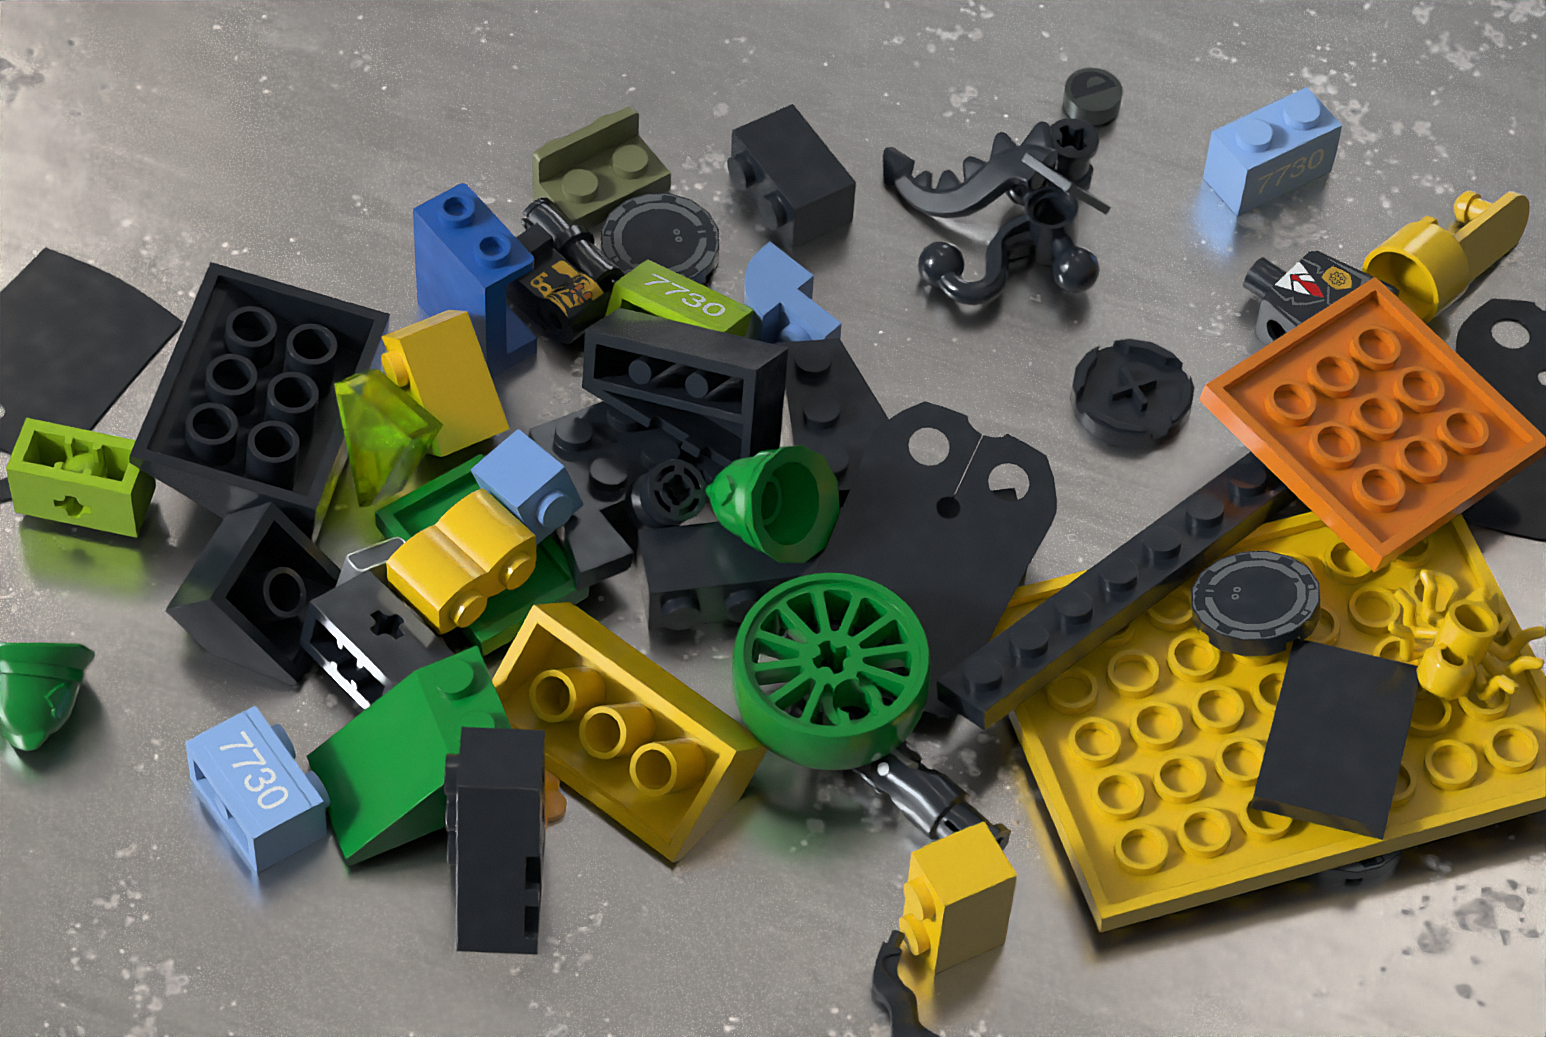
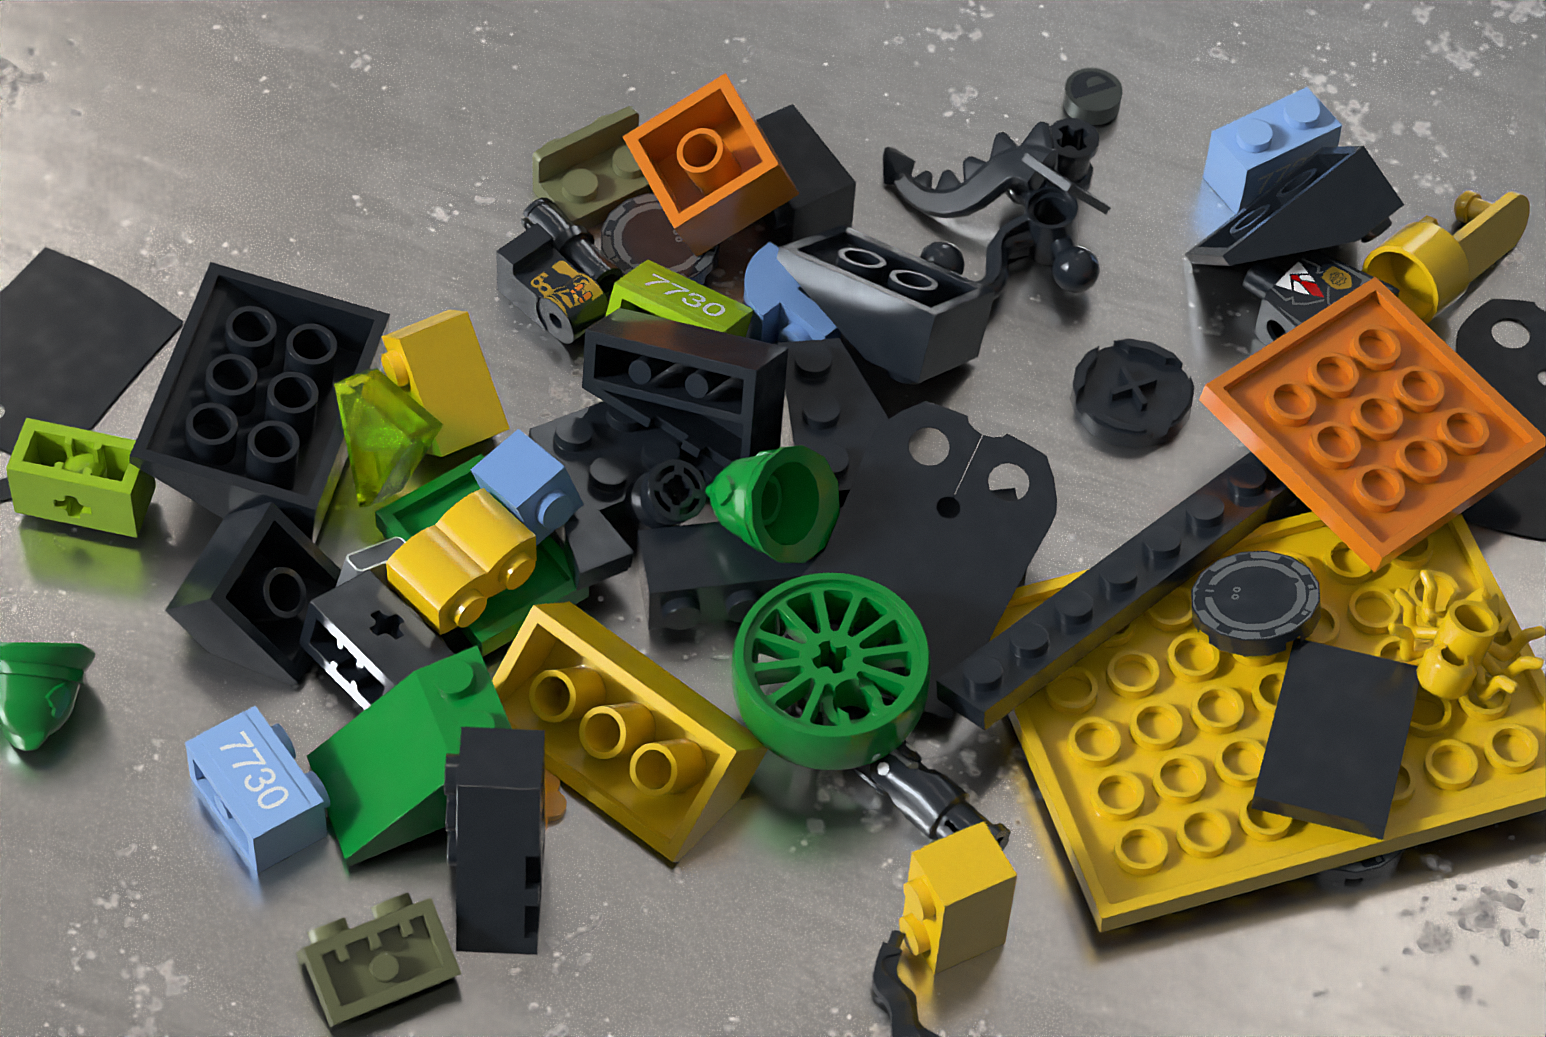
(379, 959): none -> olive bracket
(465, 265): blue panel -> none
(710, 165): none -> orange brick
(891, 303): none -> black slope
(1319, 204): none -> black slope

